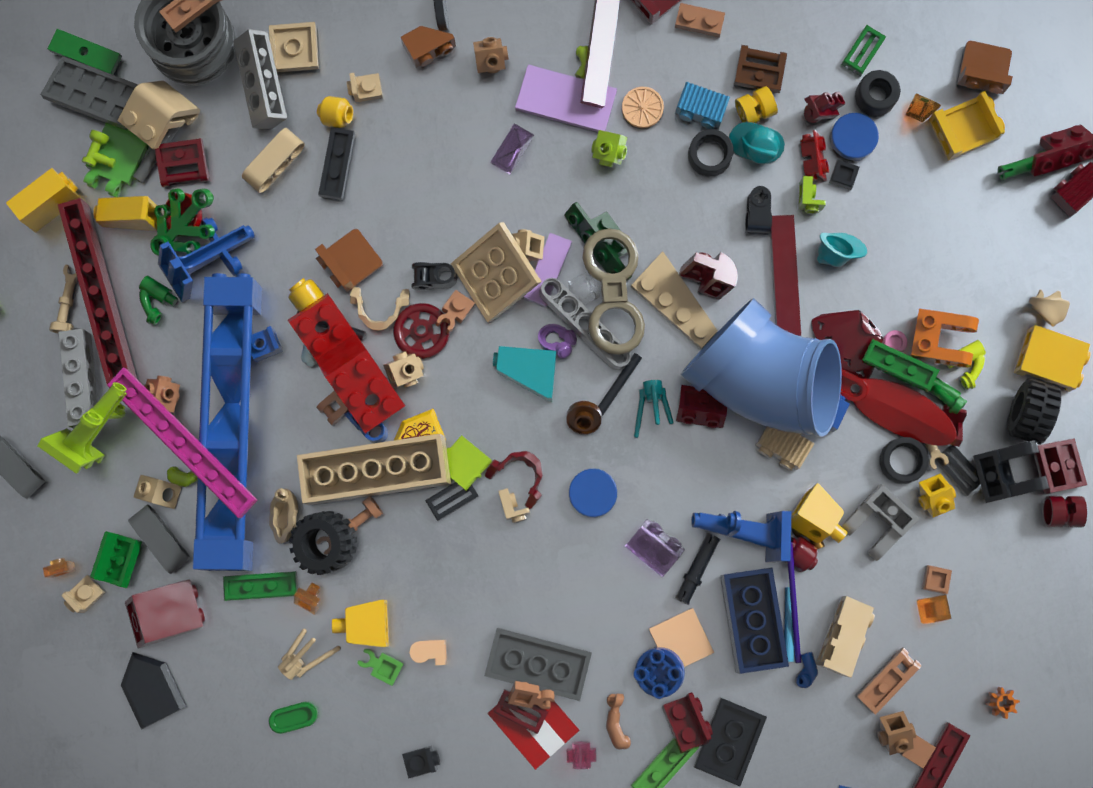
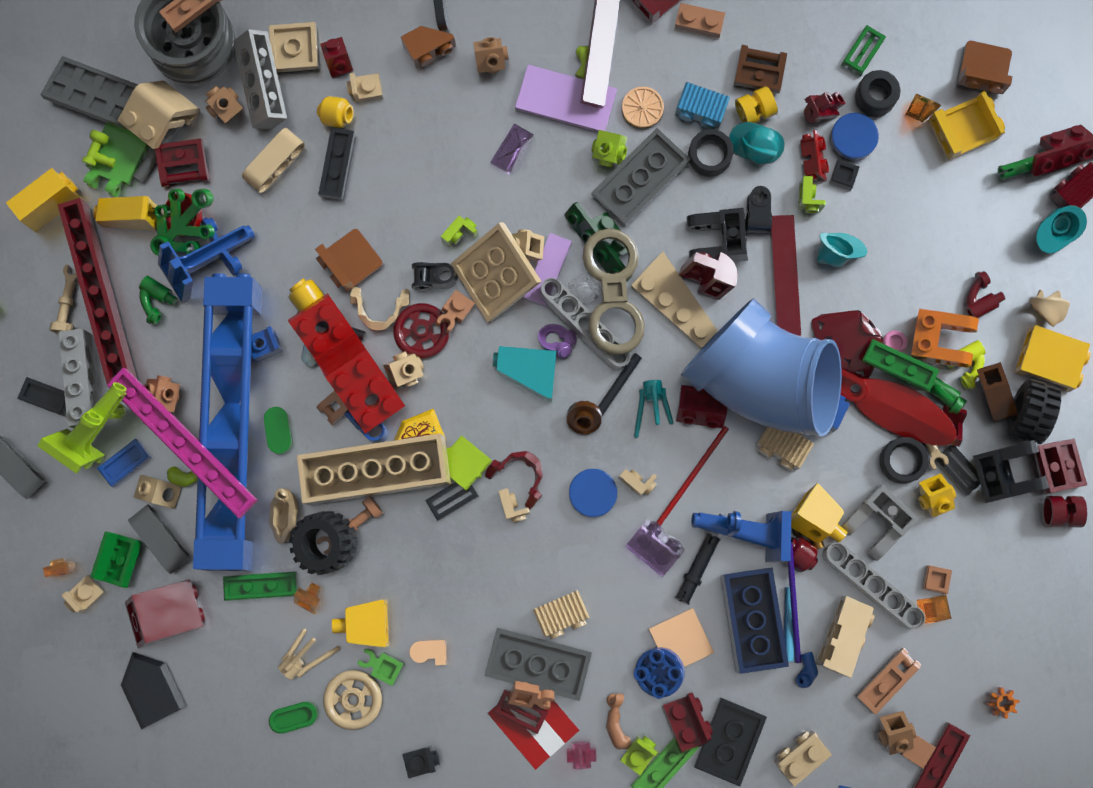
(43, 396): none -> black tile
(74, 48): green tile -> none
(124, 462): none -> blue tile
(230, 108): none -> medium nougat brick
(278, 430): none -> green tile
(336, 57): none -> dark red bracket
(368, 713): none -> tan plate
(455, 231): none -> lime bracket
(561, 614): none -> tan brick
(633, 481): none -> tan bracket
(639, 754): none -> lime bracket
(640, 177): none -> dark grey plate
(692, 475): none -> red axle
(733, 231): none -> black brick
(802, 757): none -> tan bracket
(884, 590): none -> light grey beam
(986, 304): none -> dark red plant
(997, 392): none -> reddish brown slope
(1061, 228): none -> teal piece

